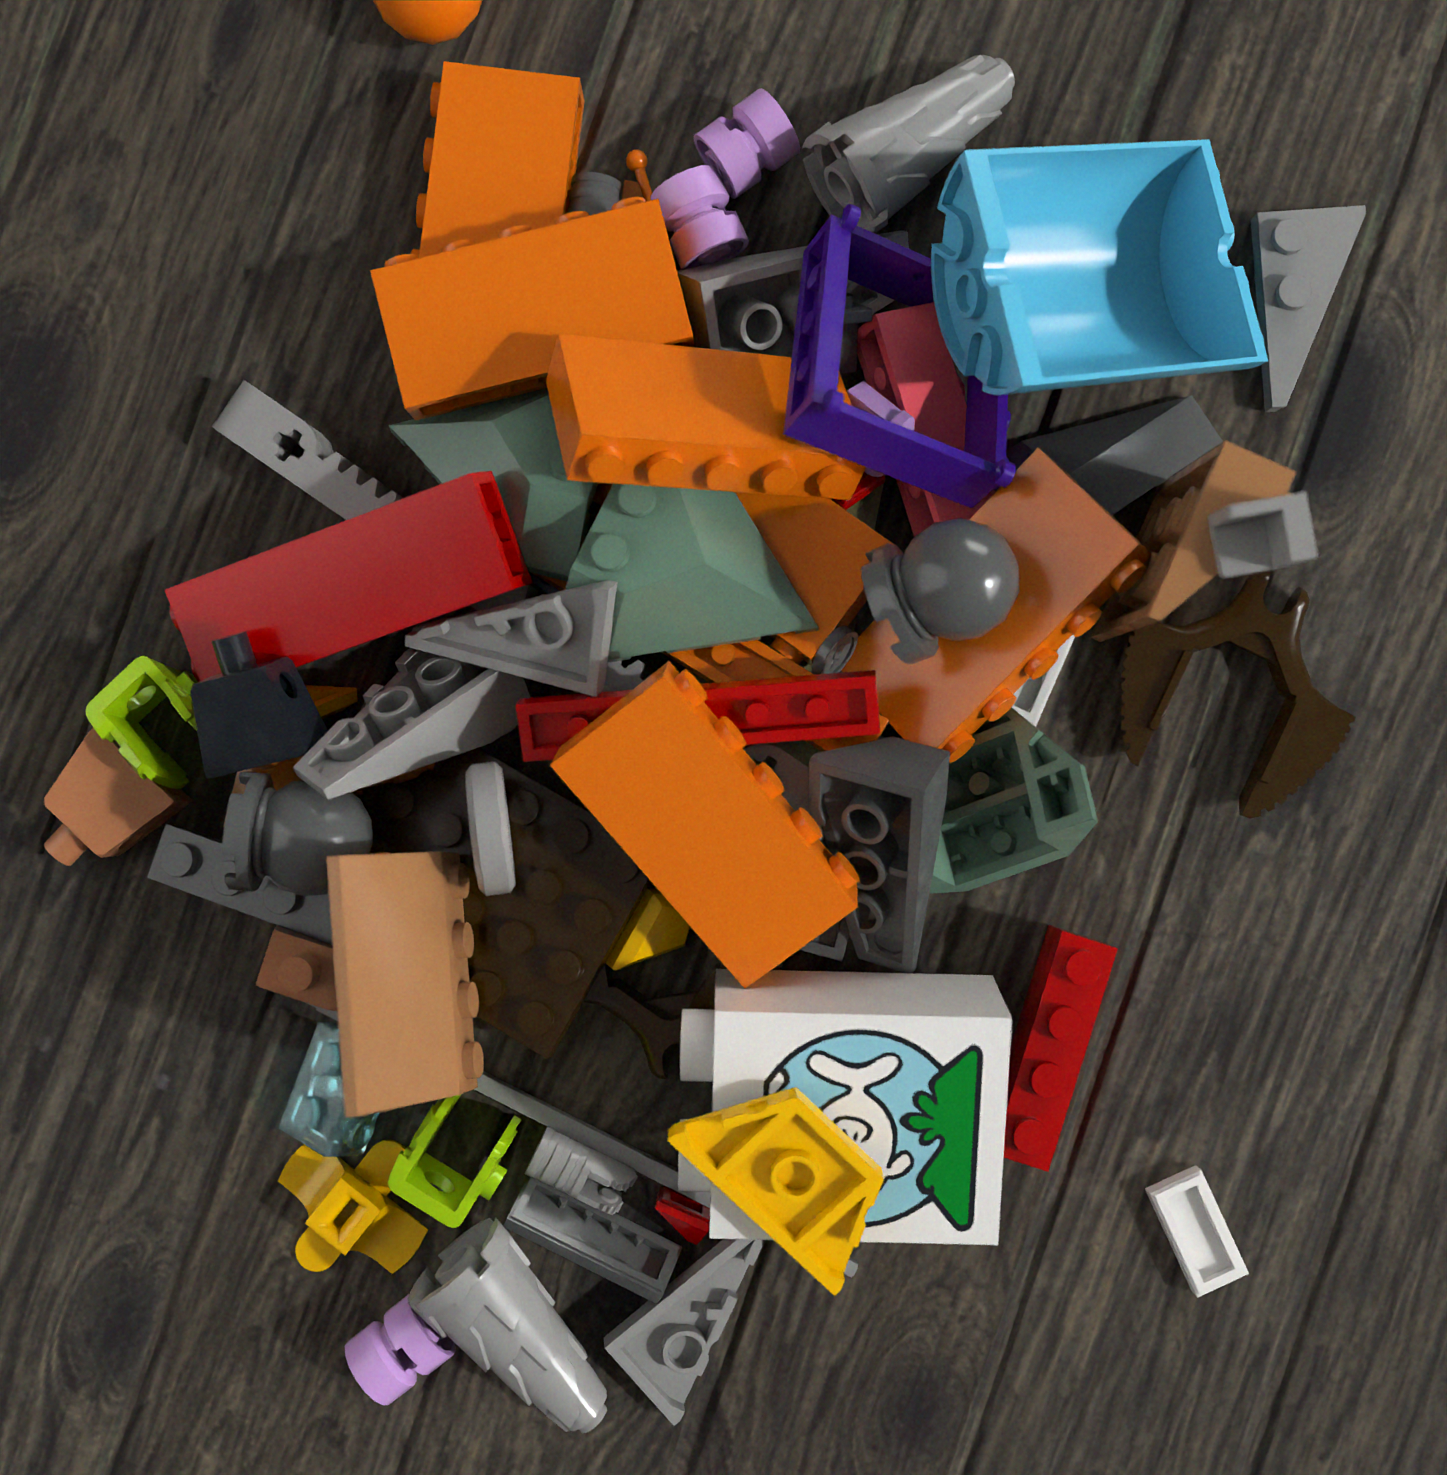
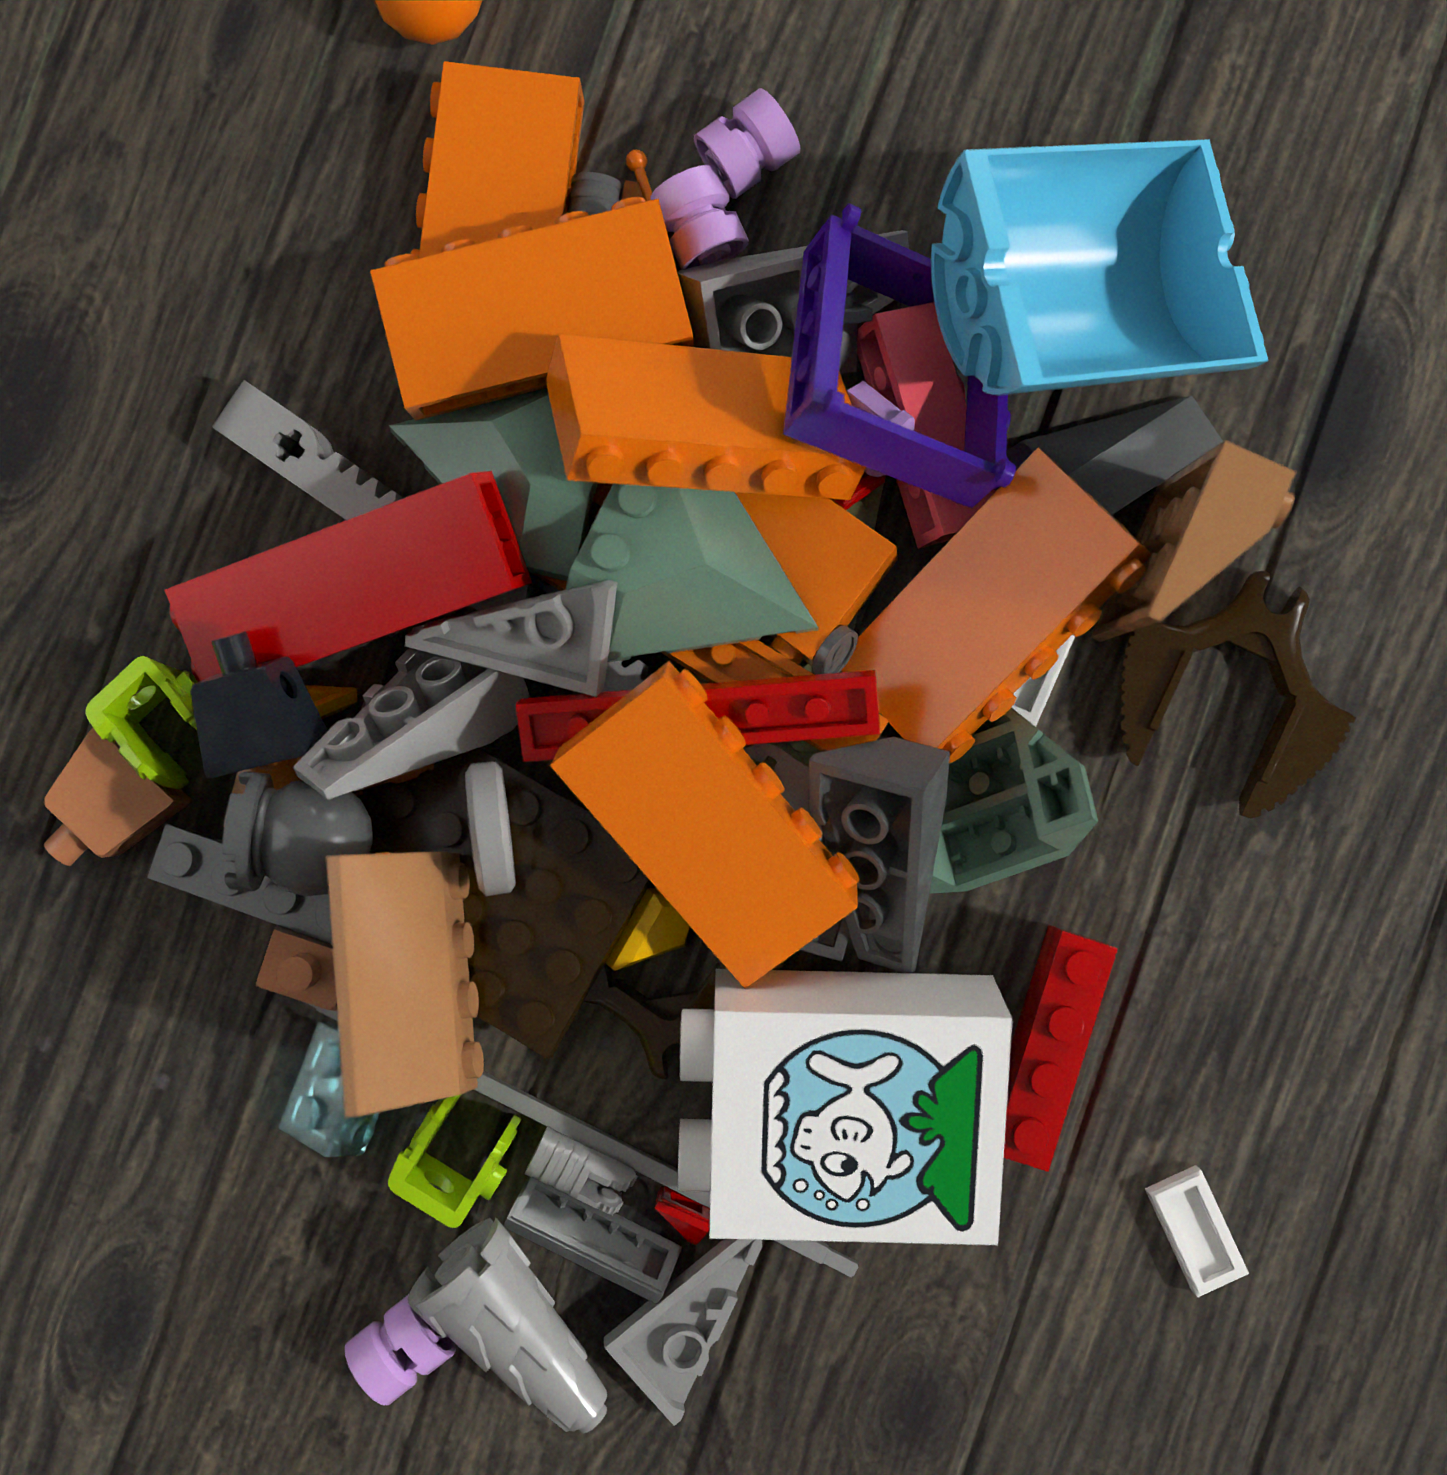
(351, 1208): yellow piece -> none
(788, 1175): yellow wing -> none
(895, 147): light grey cone -> none
(947, 584): dark grey tile -> none
(1262, 535): light grey panel -> none
(1296, 272): light grey wing -> none

